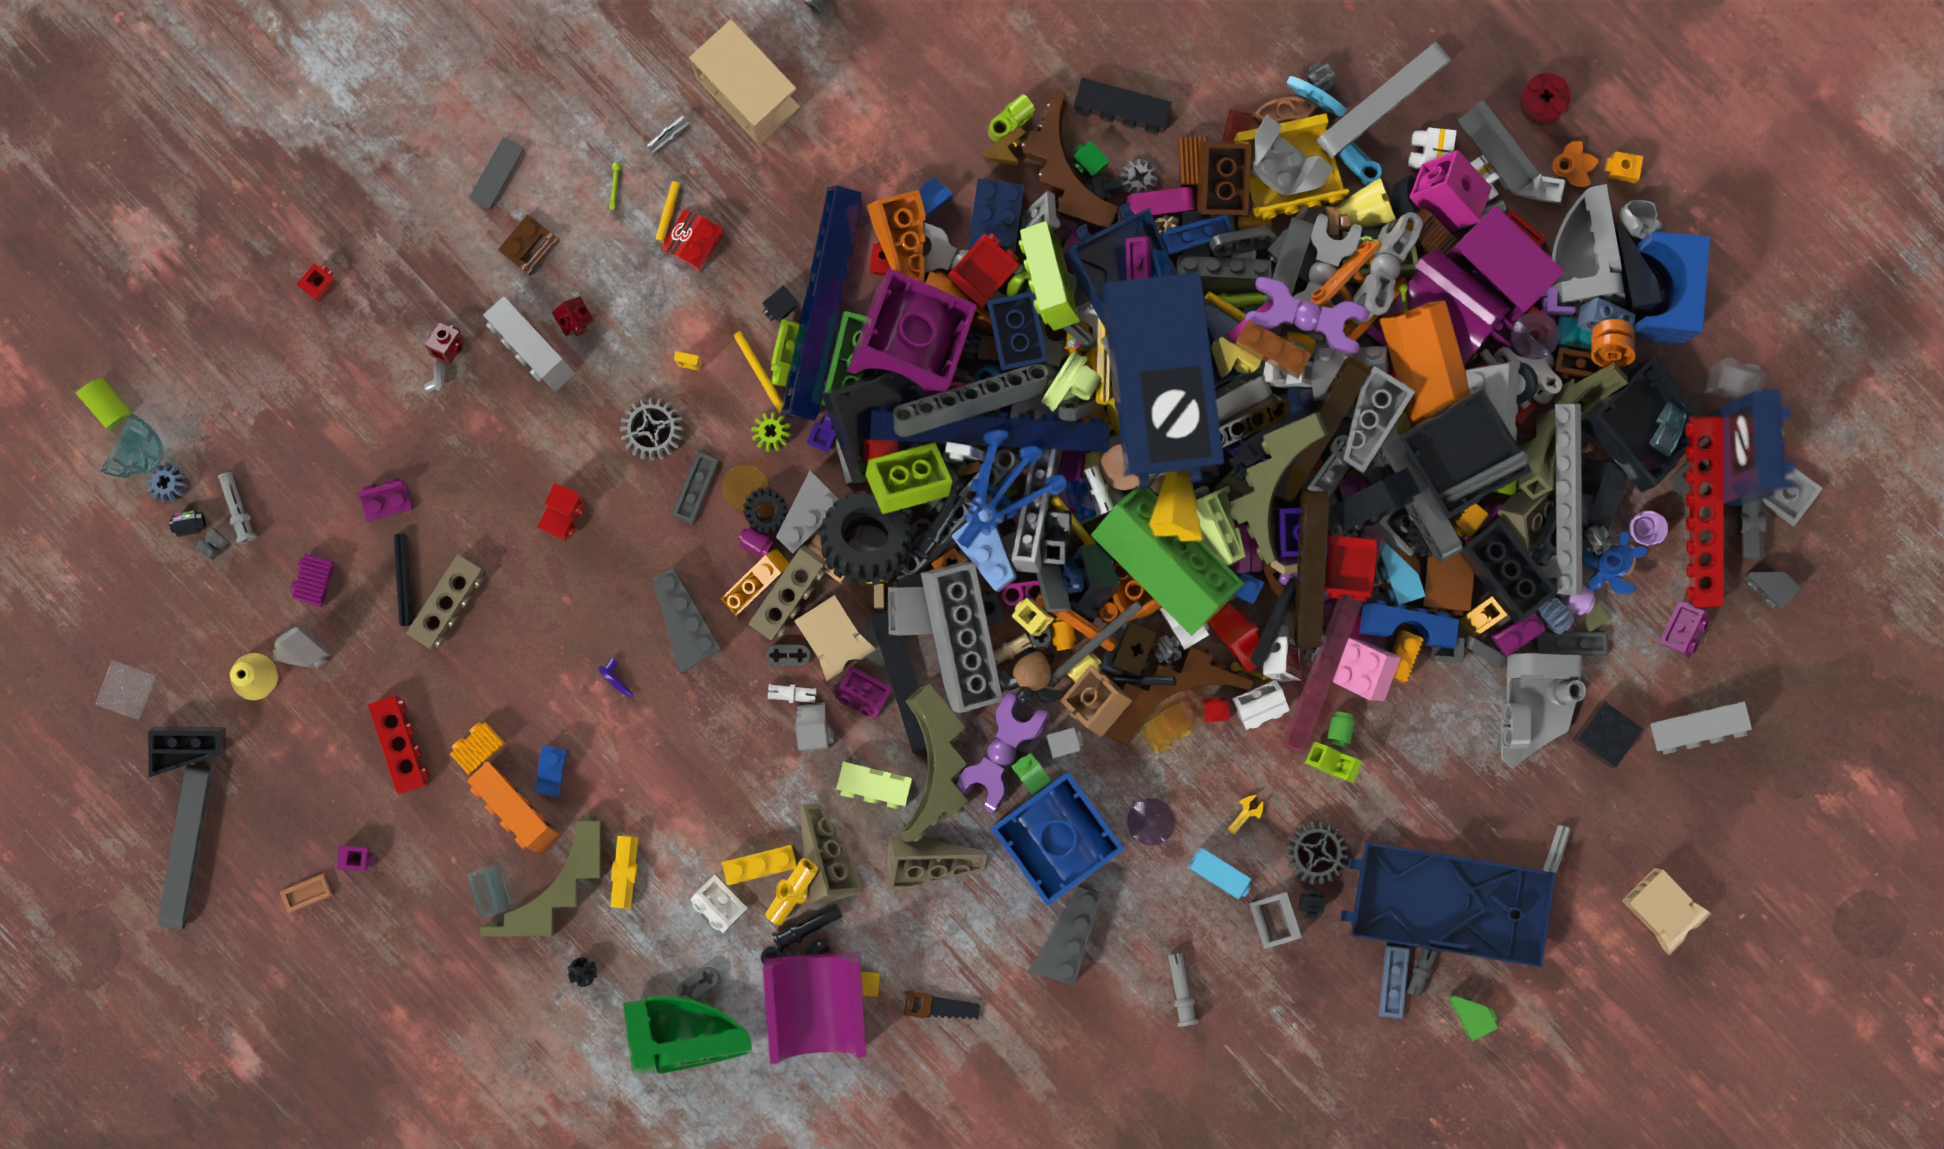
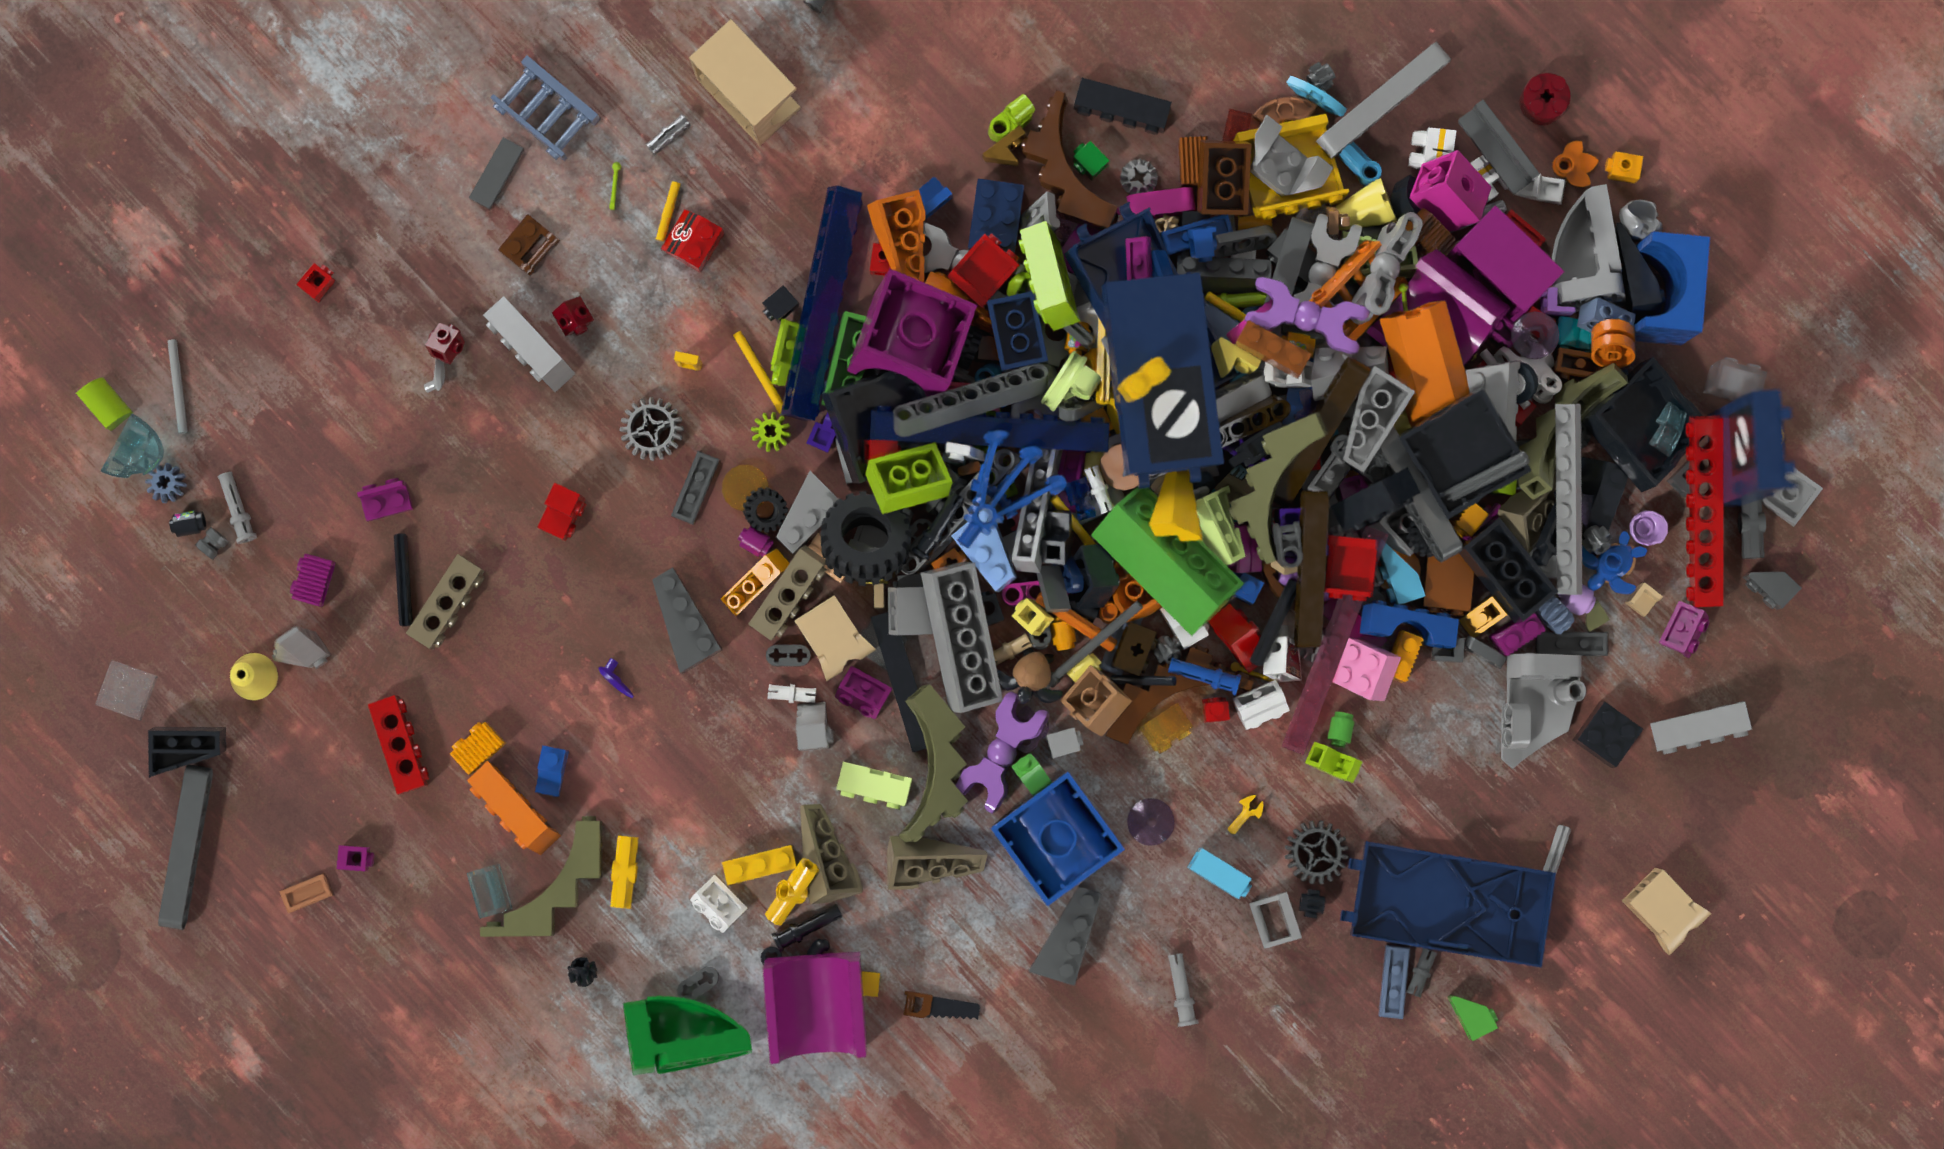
(177, 386): none -> light grey bar
(549, 86): none -> sand blue fence
(1104, 188): black axle -> none
(1146, 377): none -> yellow brick
(1202, 243): none -> blue brick
(1216, 678): none -> blue pin
(1288, 542): none -> dark grey piece
(1643, 599): none -> tan panel

